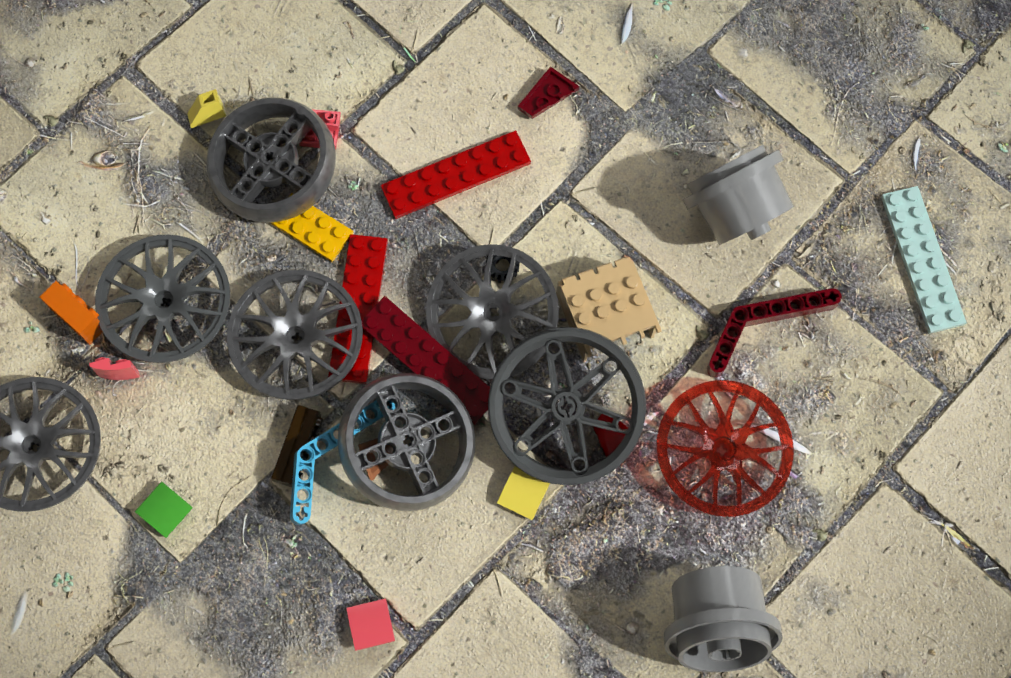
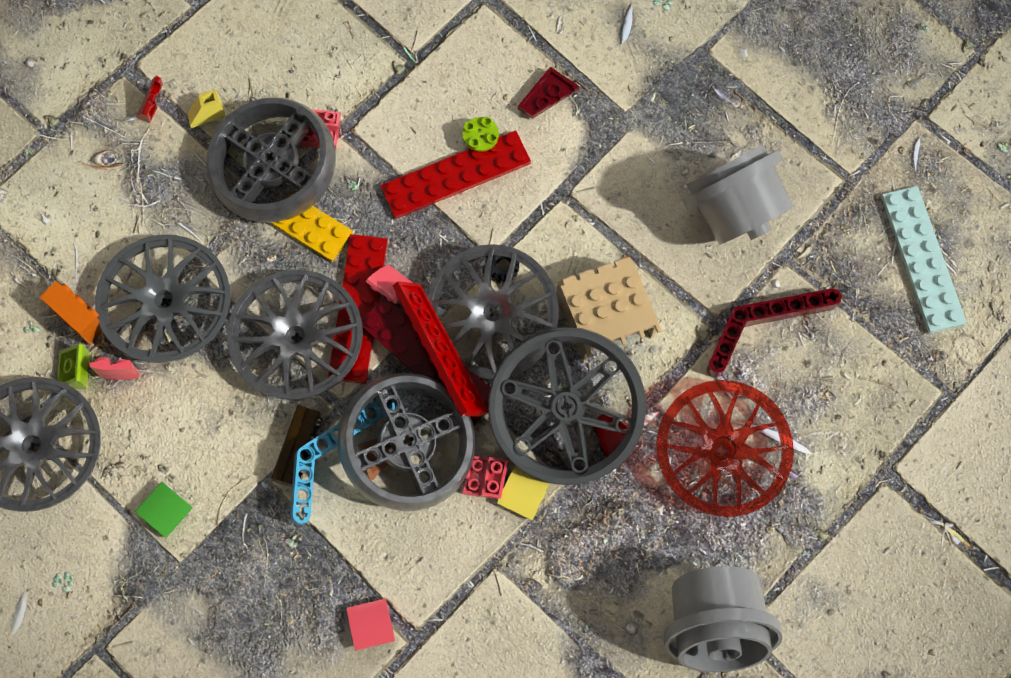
(74, 366): none -> lime slope
(149, 104): none -> red slope
(382, 282): none -> coral slope
(440, 349): none -> red plate
(472, 136): none -> lime plate
(486, 477): none -> coral slope

